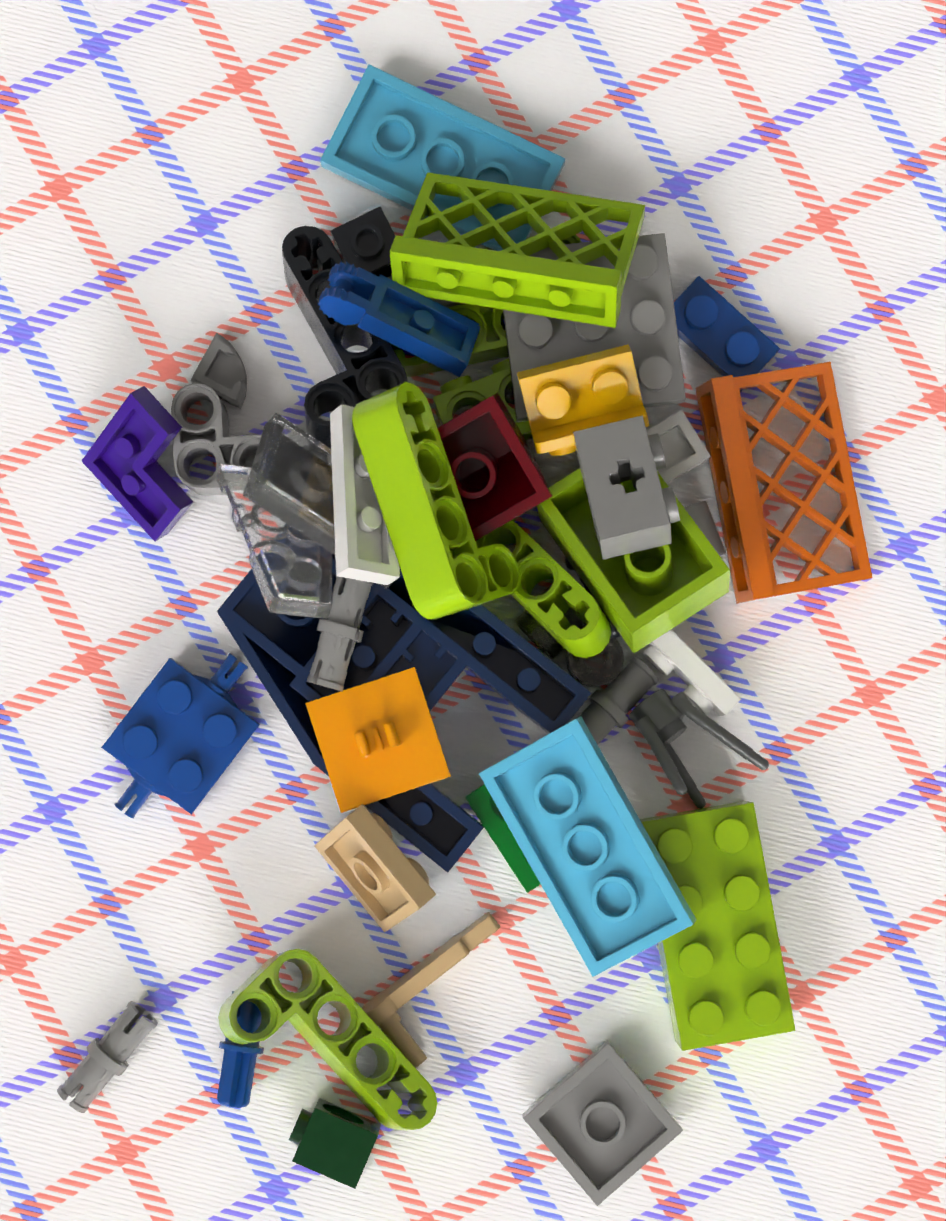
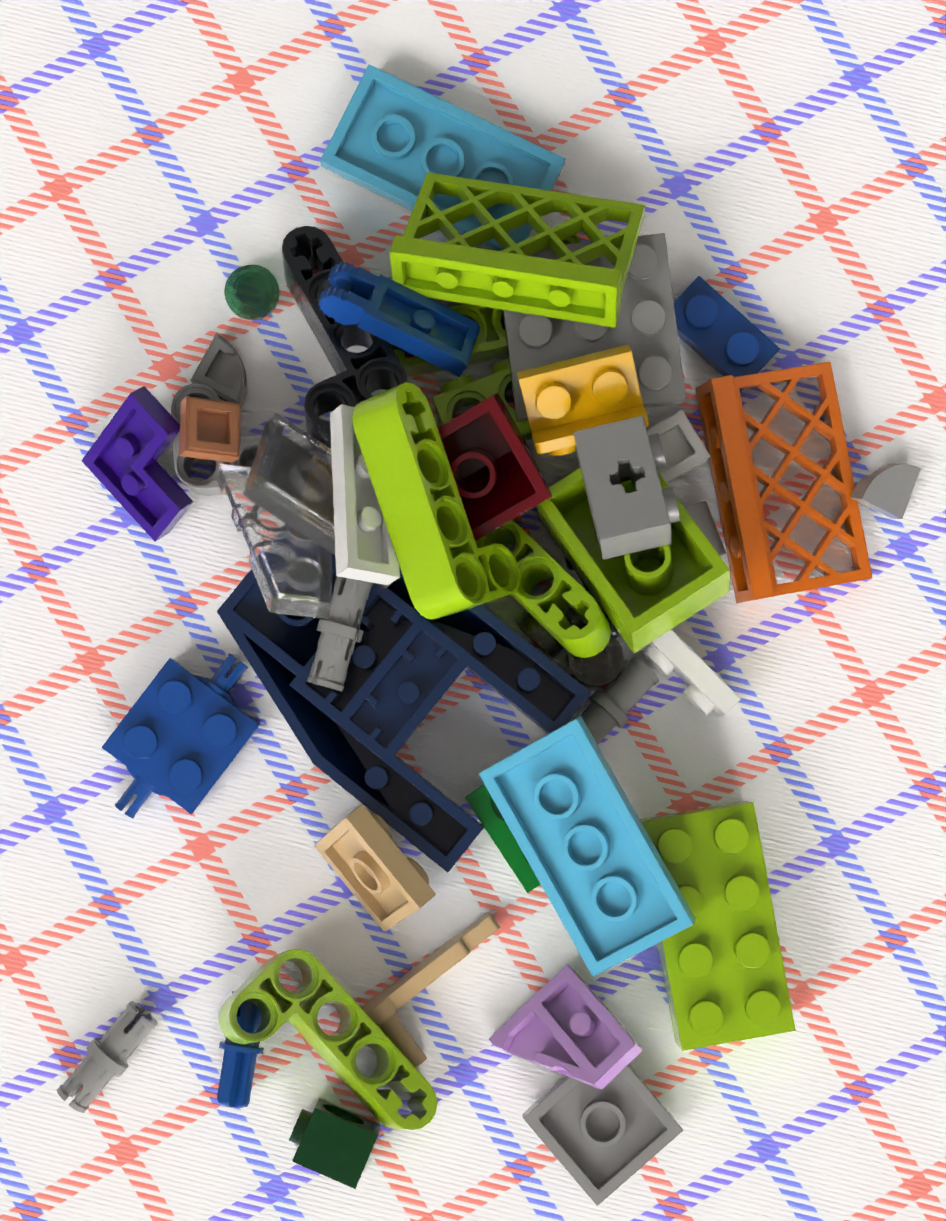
(210, 429): none -> nougat tile
(252, 292): none -> clear green plate
(366, 242): black brick -> none
(378, 739): light orange piece -> none
(569, 1032): none -> lavender wing
(661, 723): dark grey plant -> none
(887, 489): none -> light grey tile

